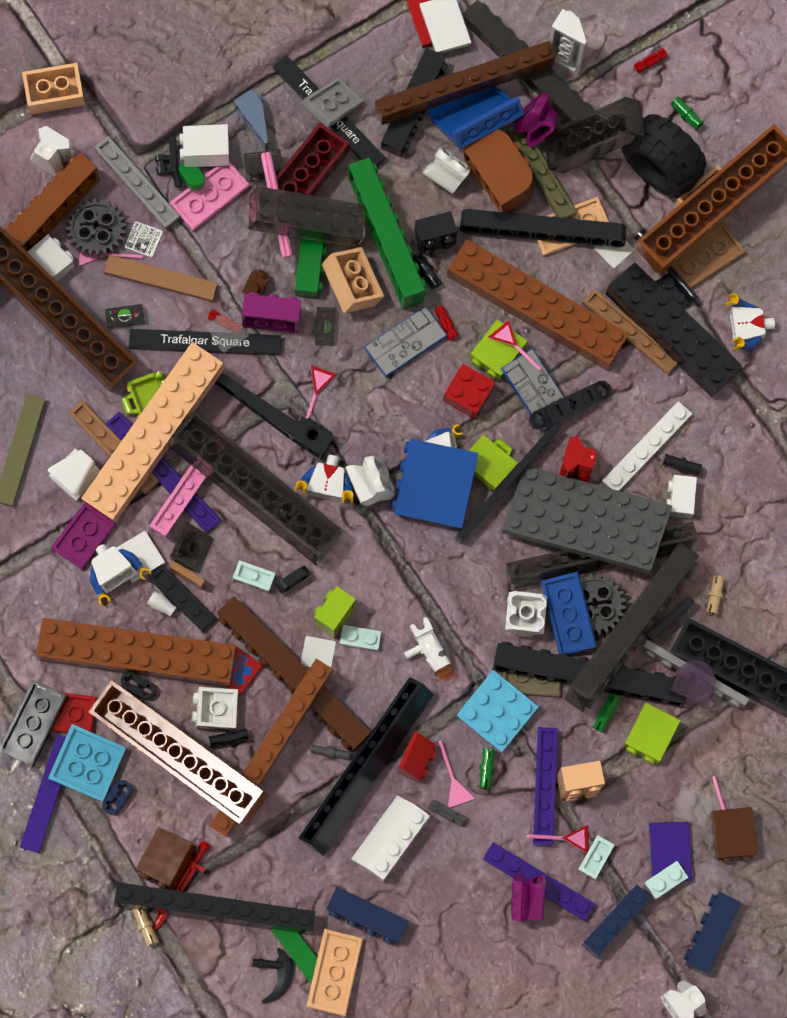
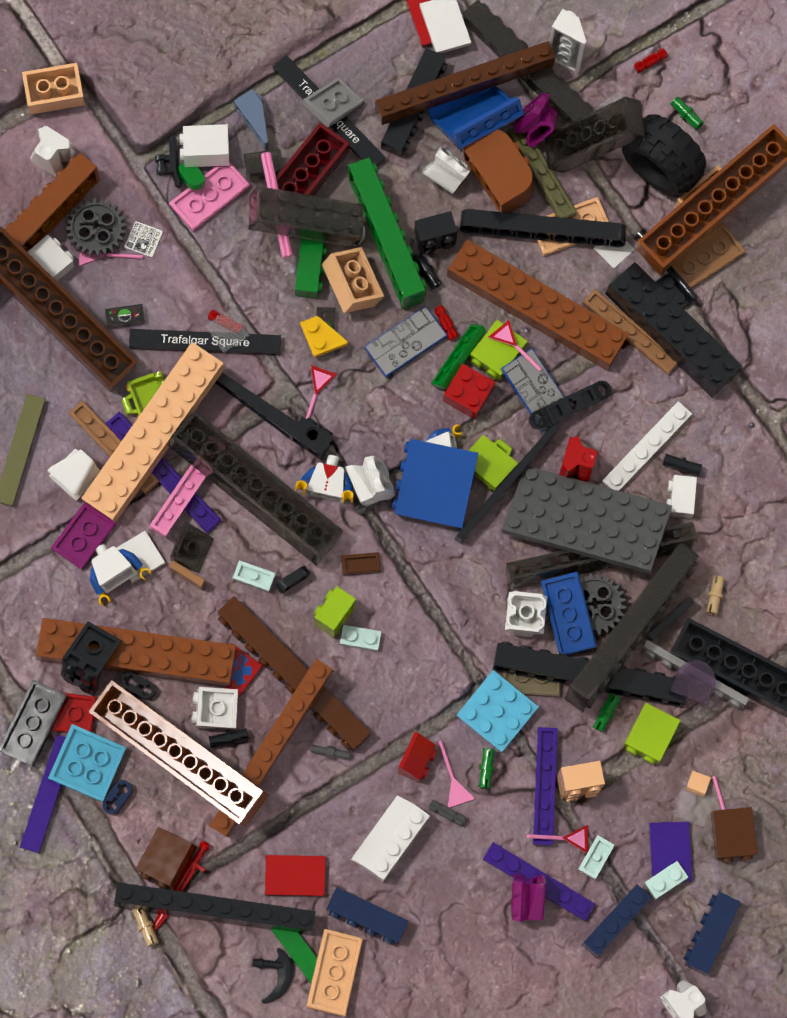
(85, 666): none -> black bracket
(137, 182): light grey plate -> none
(160, 278): medium nougat tile -> none
(161, 603): white cone -> none
(182, 598): black tile -> none
(257, 282): reddish brown bracket -> none
(271, 312): magenta brick -> none
(295, 875): none -> red tile
(317, 648): white sticker -> none
(321, 336): none -> yellow wing
(360, 563): none -> reddish brown tile
(366, 766): black brick -> none
(433, 649): white piece -> none
(458, 356): none -> green tile
(698, 783): none -> light nougat tile
(747, 323): torso -> none

